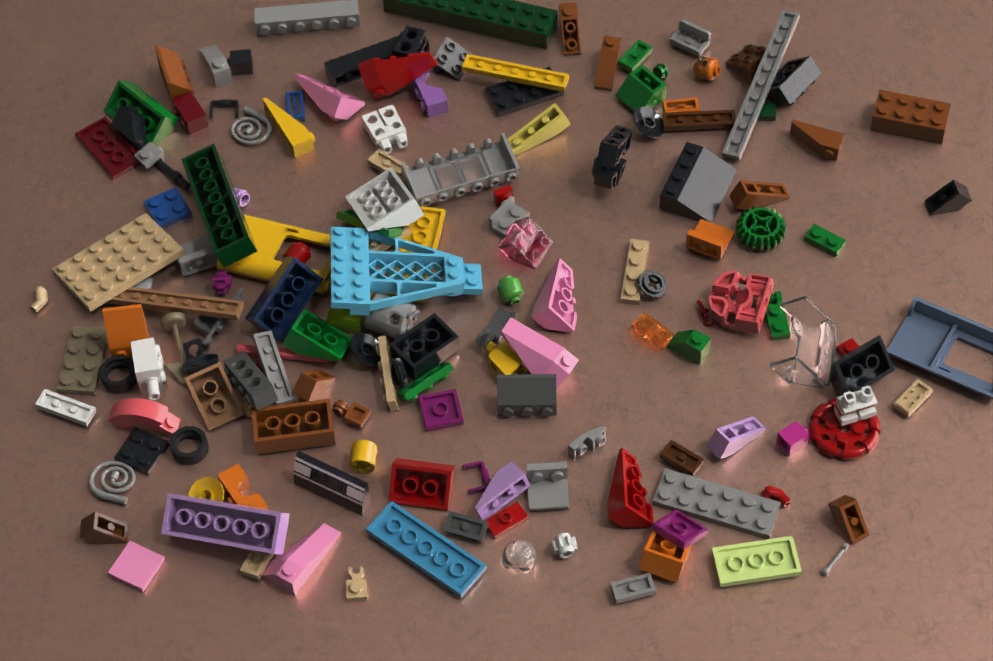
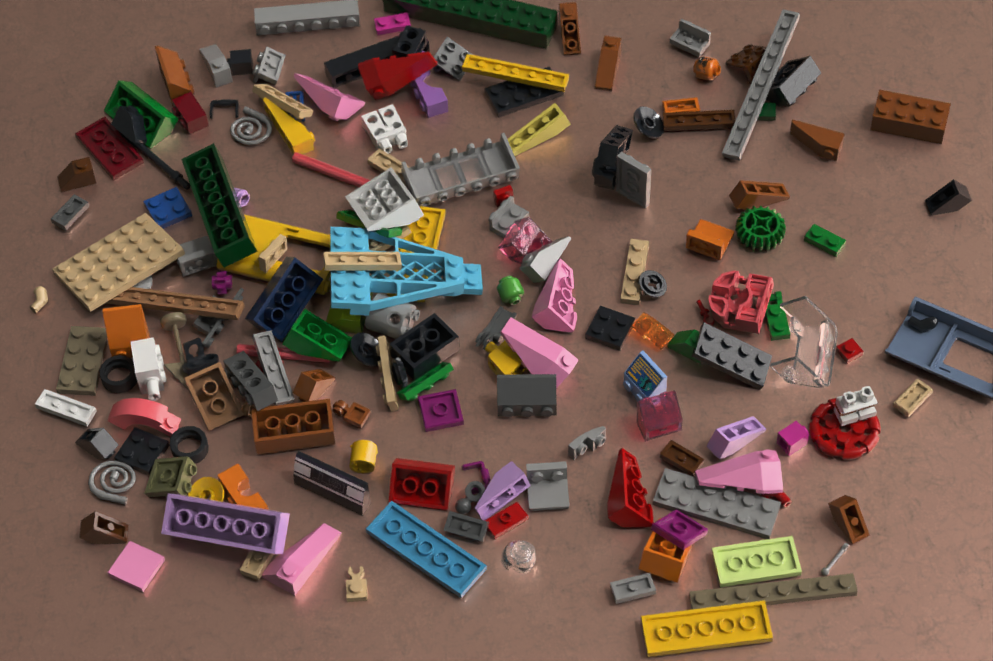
(70, 212): none -> dark grey plate
(77, 175): none -> reddish brown slope
(97, 443): none -> black slope
(149, 155): light grey bracket -> none
(171, 477): none -> olive plate
(269, 65): none -> light grey bracket
(273, 253): none -> tan plate
(283, 101): none -> tan plate
(299, 251): red head -> none
(329, 170): none -> coral axle
(361, 261): none -> tan plate
(391, 23): none -> dark pink plate
(463, 505): none -> dark grey plate
(539, 263): none -> slope
(564, 545): white gear -> none
(610, 328): none -> black plate
(633, 179): none -> light grey plate
(635, 56): green plate -> none
(641, 89): green slope -> none
(644, 378): none -> slope
(659, 415): none -> clear pink slope
(661, 71): green plate -> none
(697, 184): slope -> none
(706, 628): none -> yellow plate
(732, 356): none -> plate
(754, 471): none -> bright pink wedge
(777, 592): none -> dark tan plate
(861, 367): black slope -> none
(923, 325): none -> black arm

